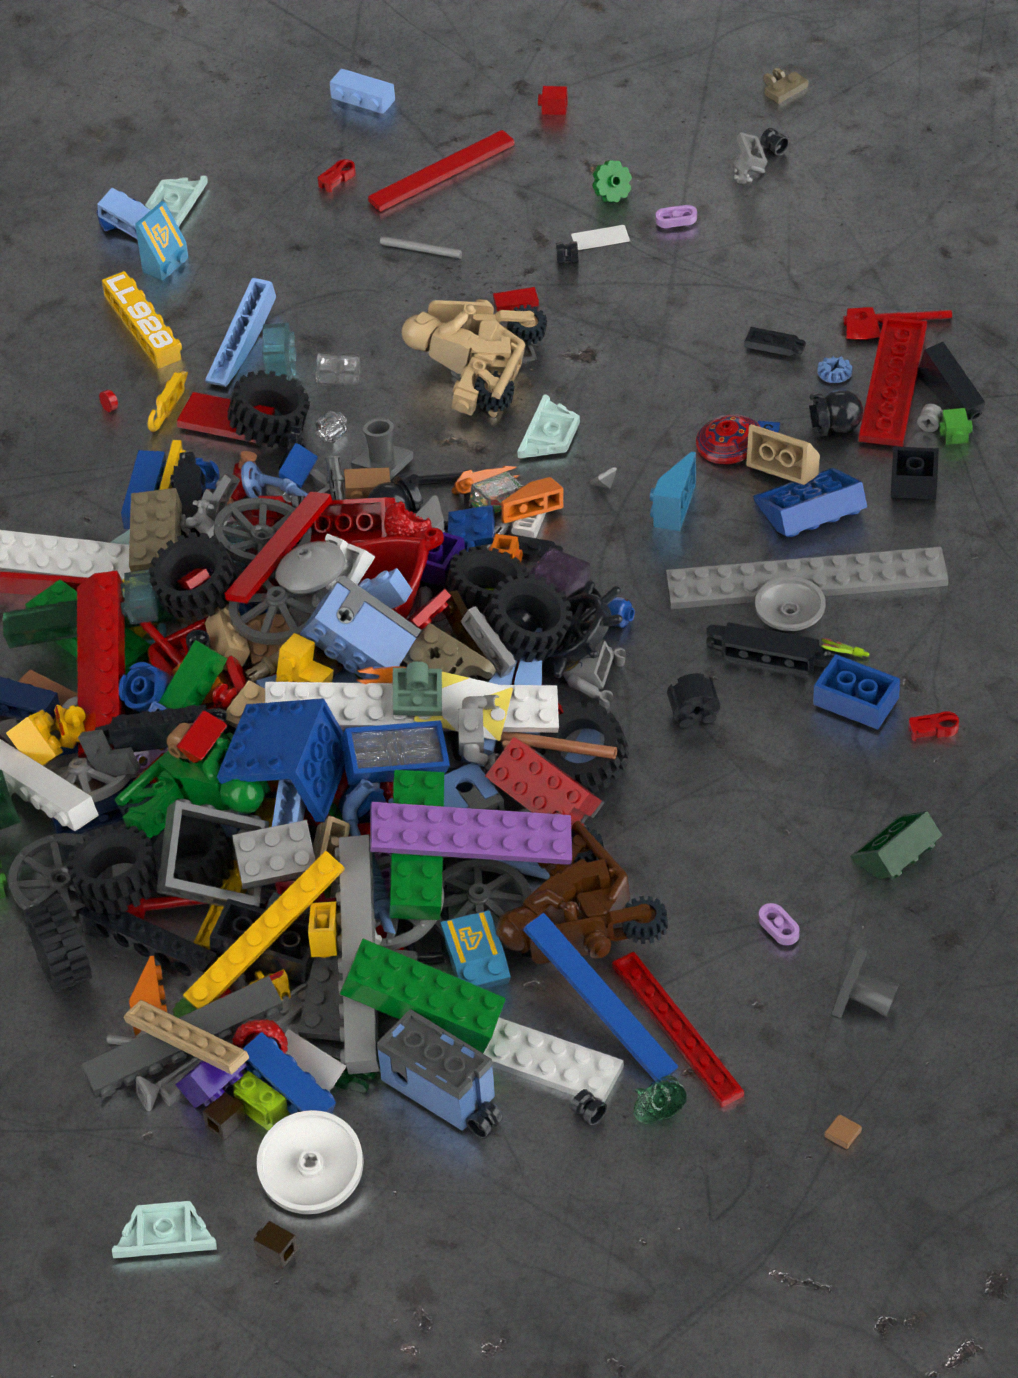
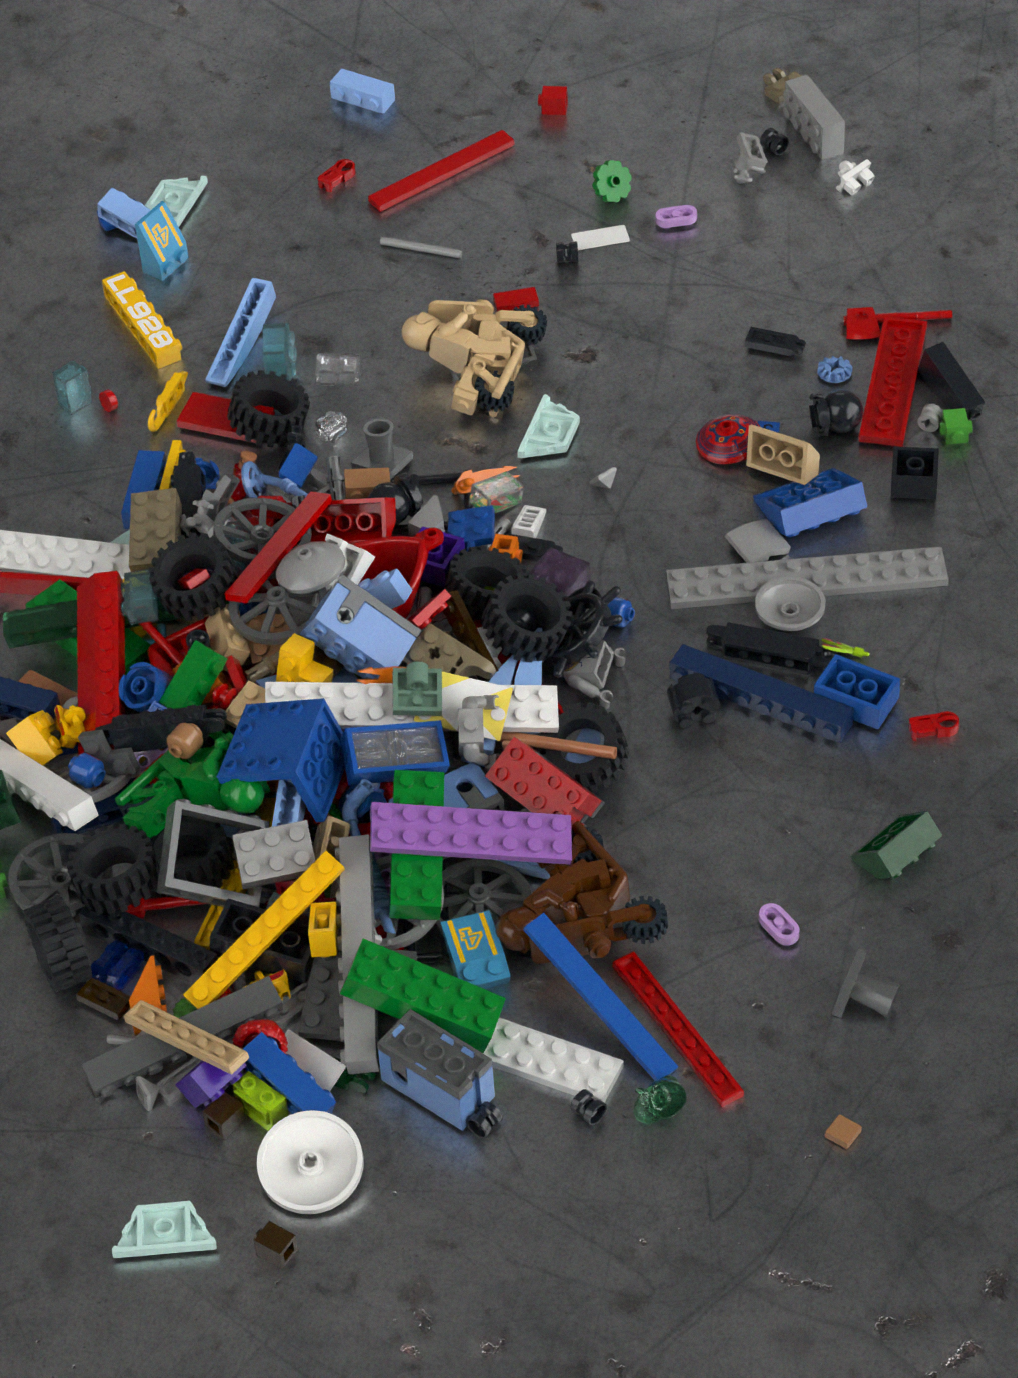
(72, 387): none -> clear light blue brick
(86, 770): none -> blue head
(104, 998): none -> dark brown plate
(117, 965): none -> clear blue brick
(201, 736): red slope -> none
(402, 522): red hair -> none
(488, 641): light grey plate -> none
(532, 499): orange slope -> none
(673, 494): dark azure slope -> none
(757, 541): none -> light grey slope
(766, 694): none -> dark blue brick
(814, 117): none -> light grey brick
(851, 174): none -> white hips

